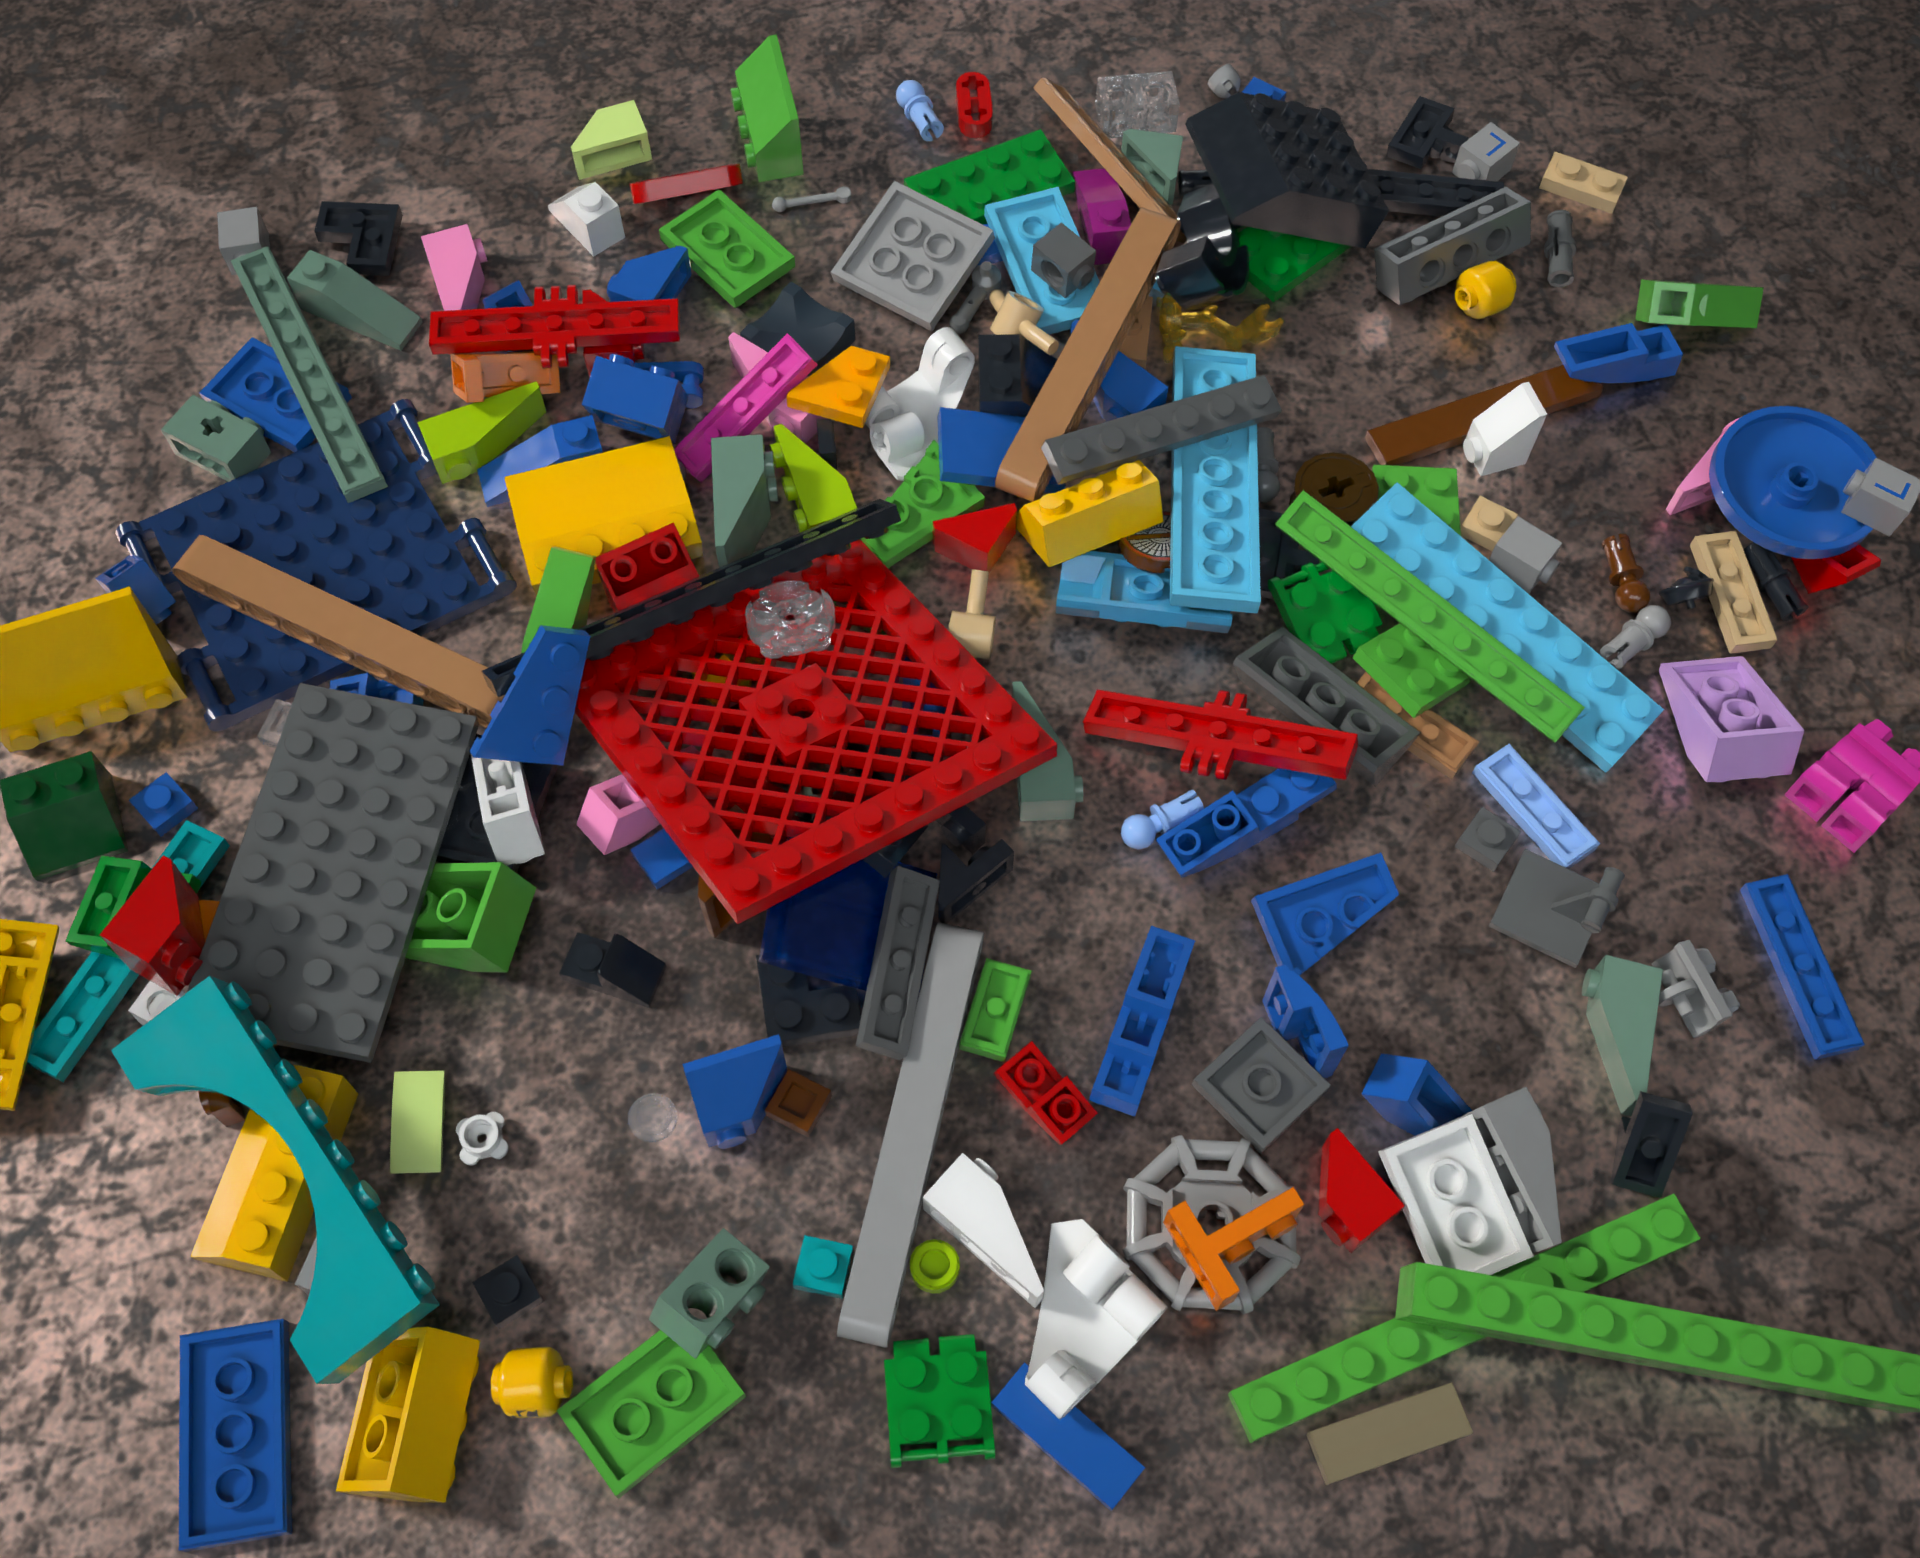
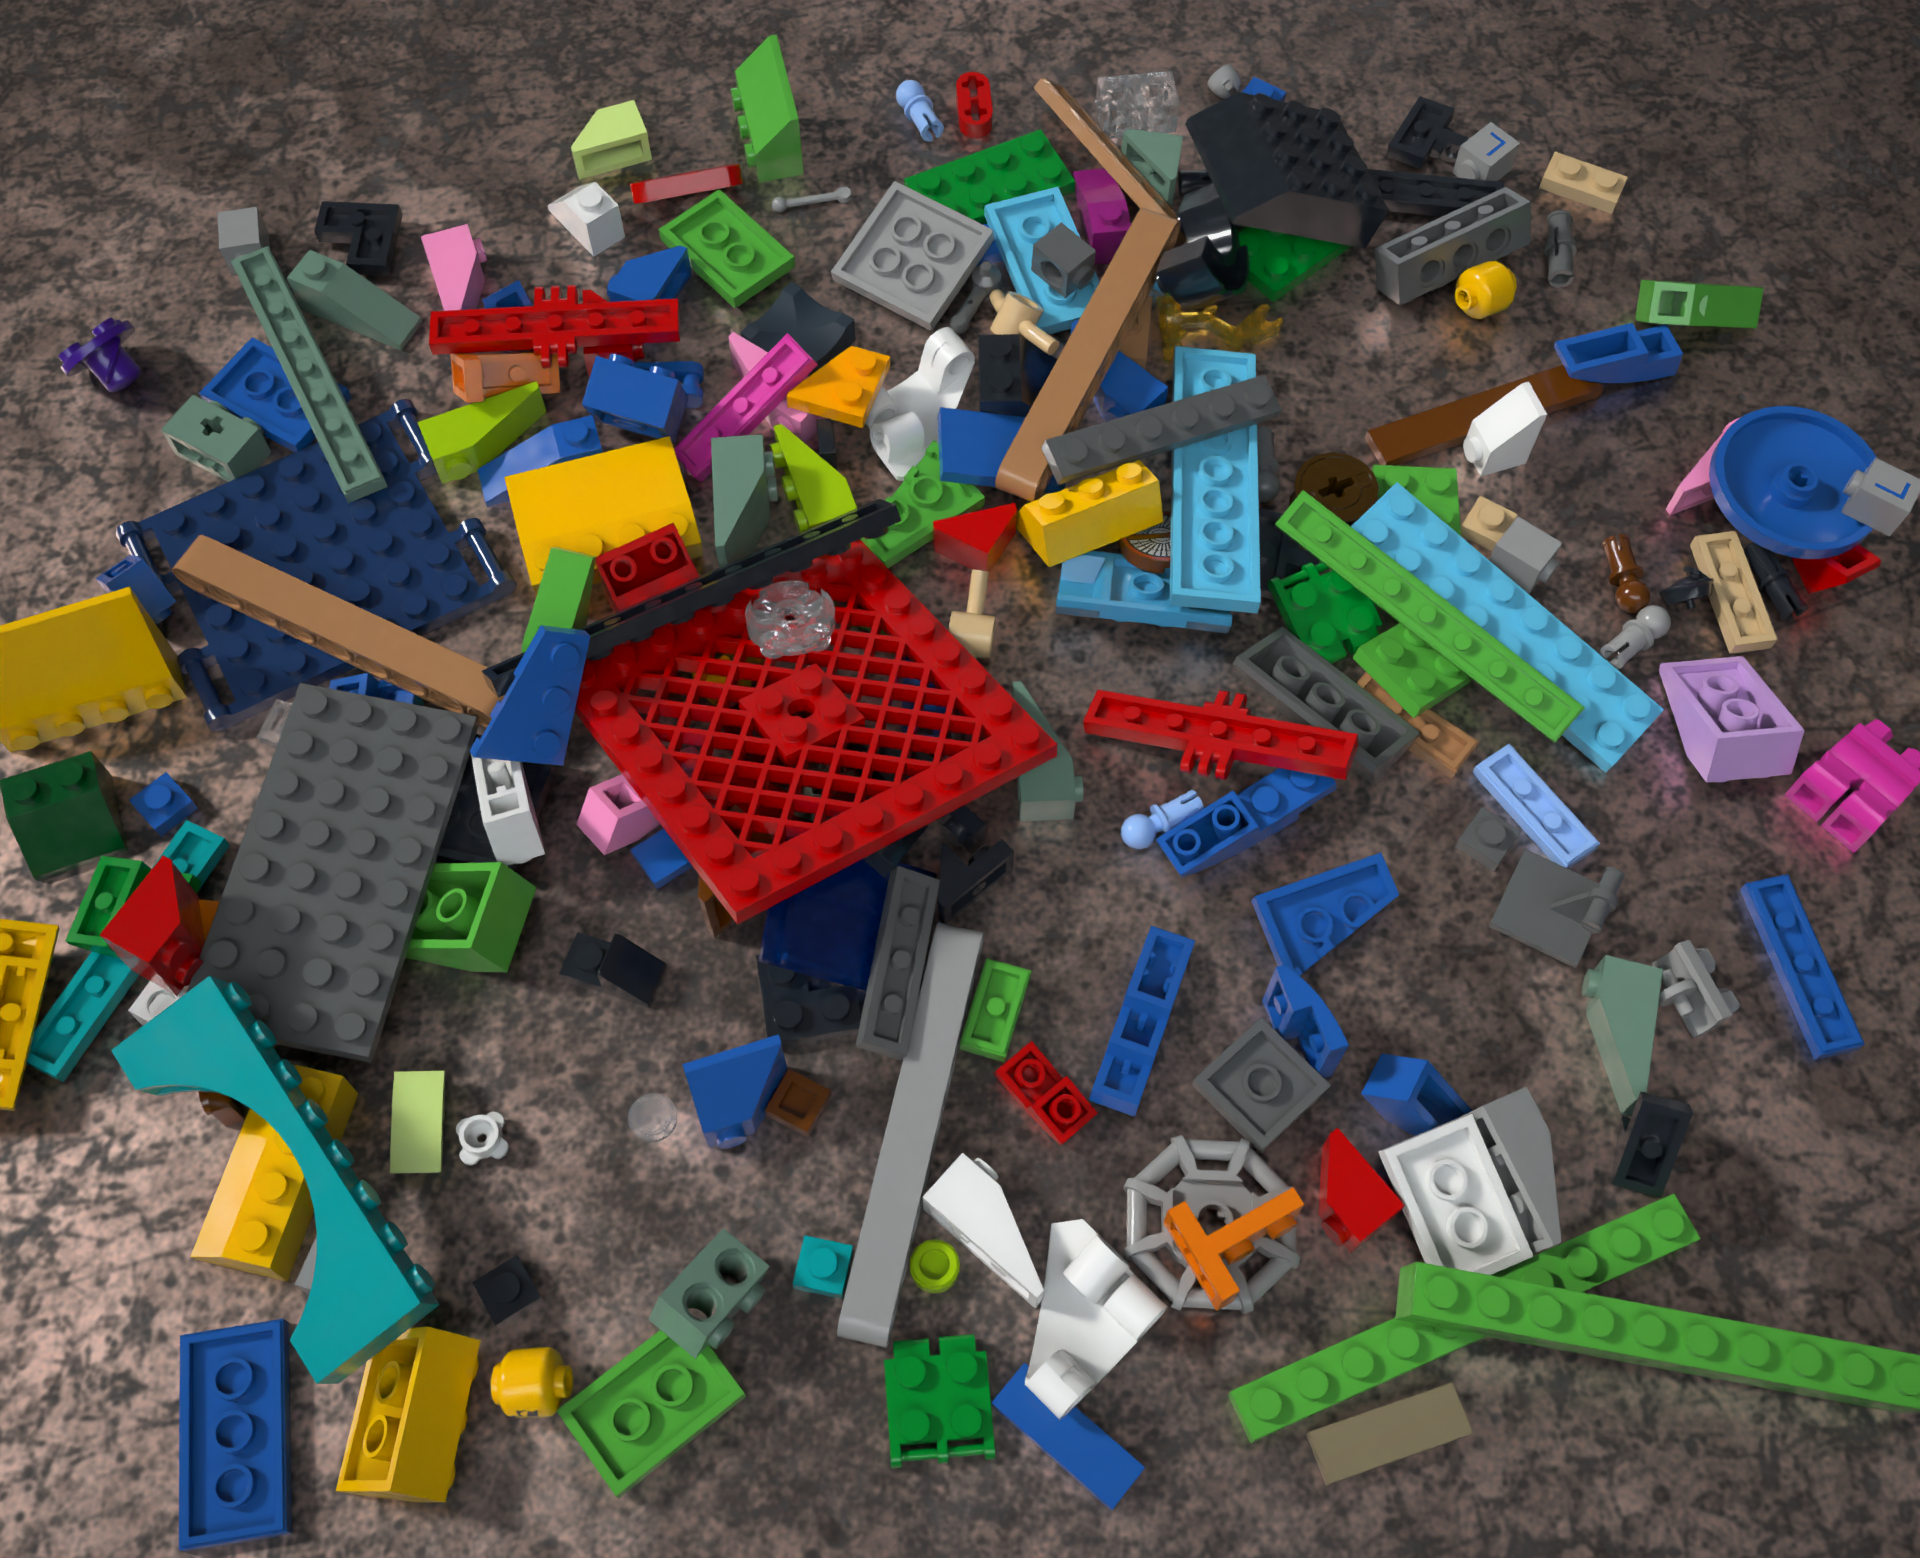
(104, 356): none -> dark purple plate

